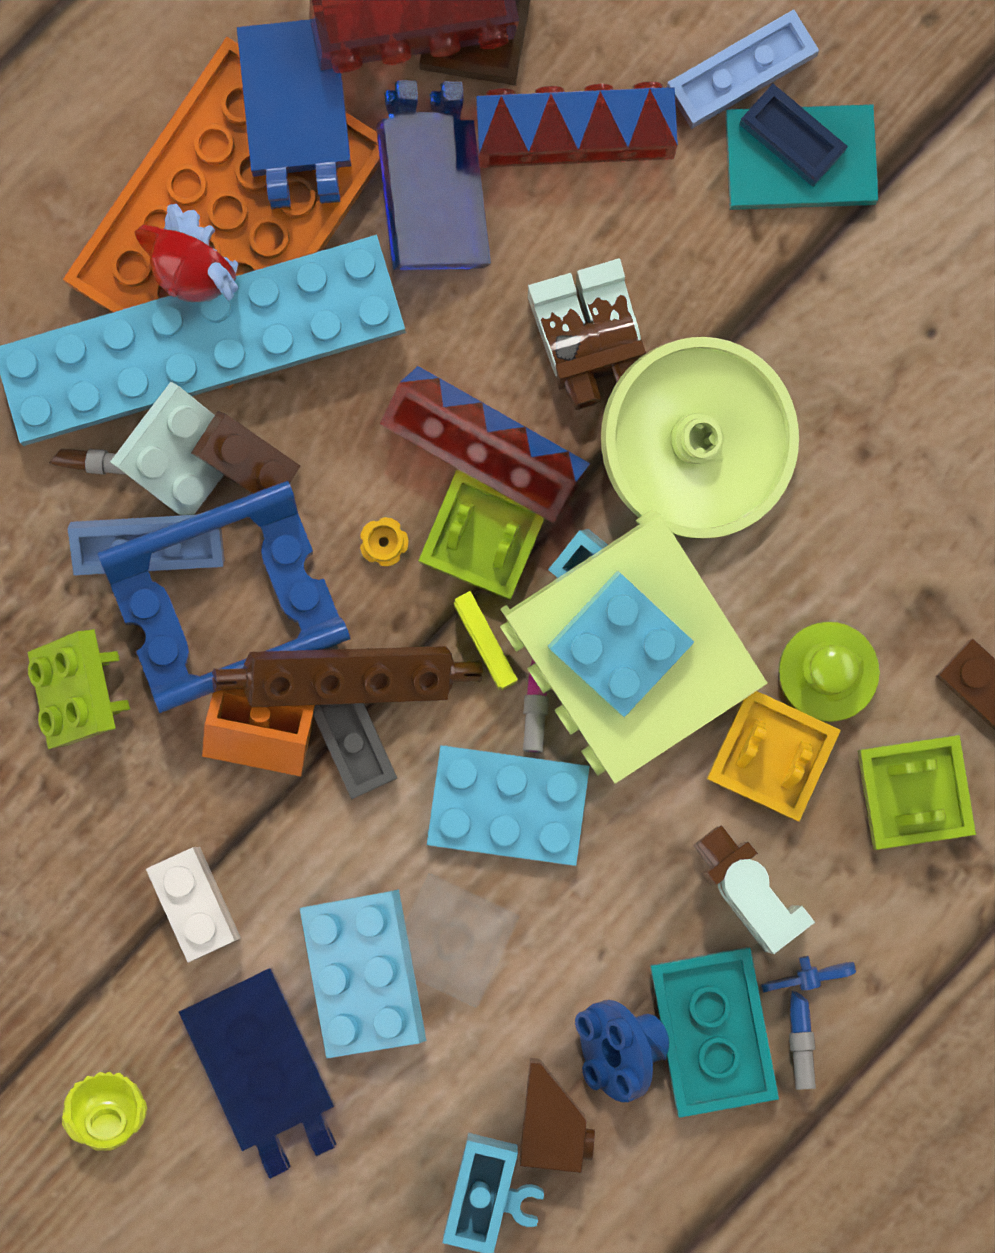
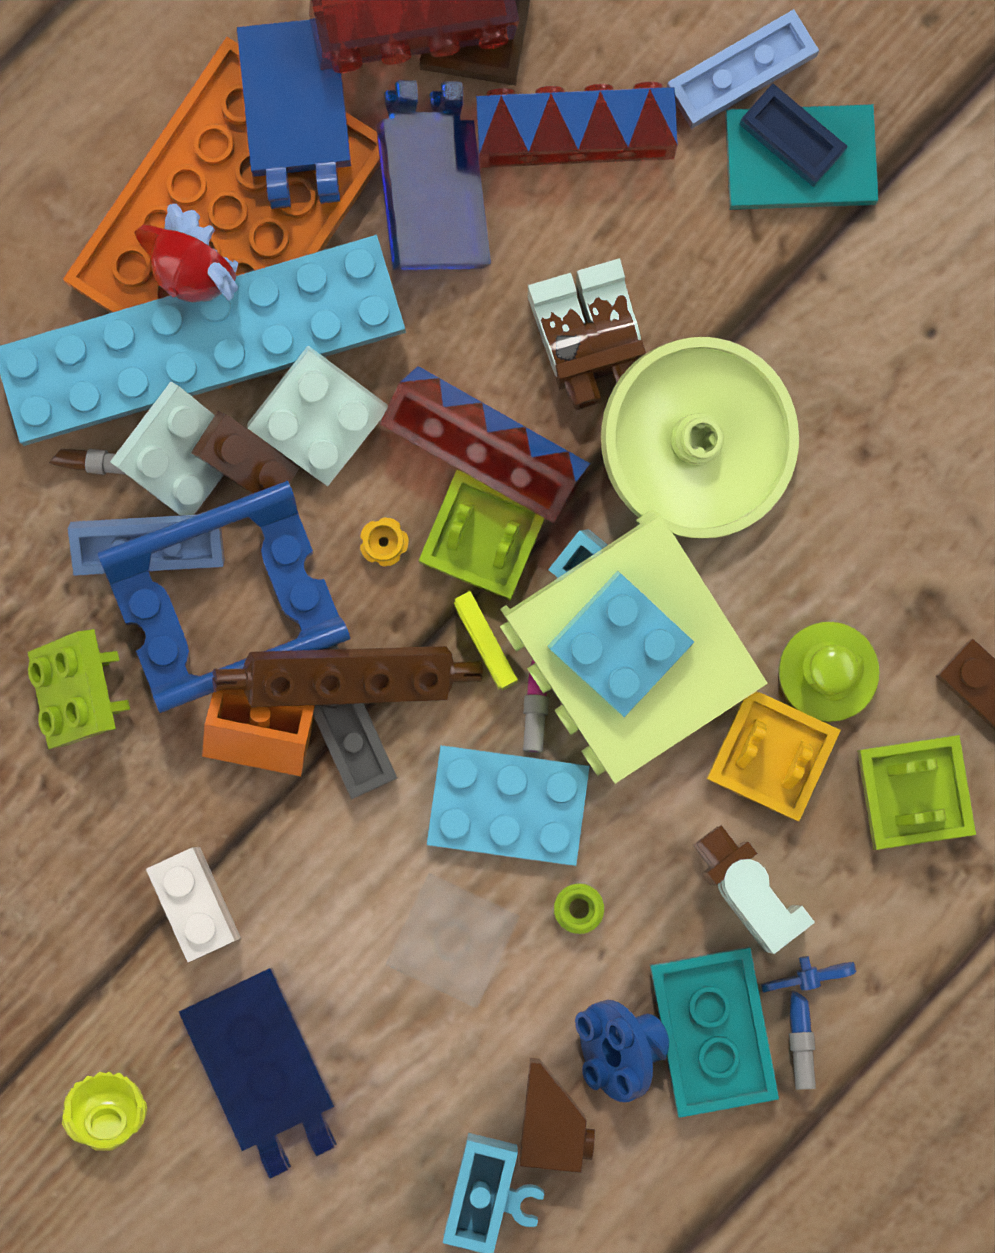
(317, 416): none -> light aqua plate
(363, 974): medium azure plate -> none
(592, 918): none -> lime plate

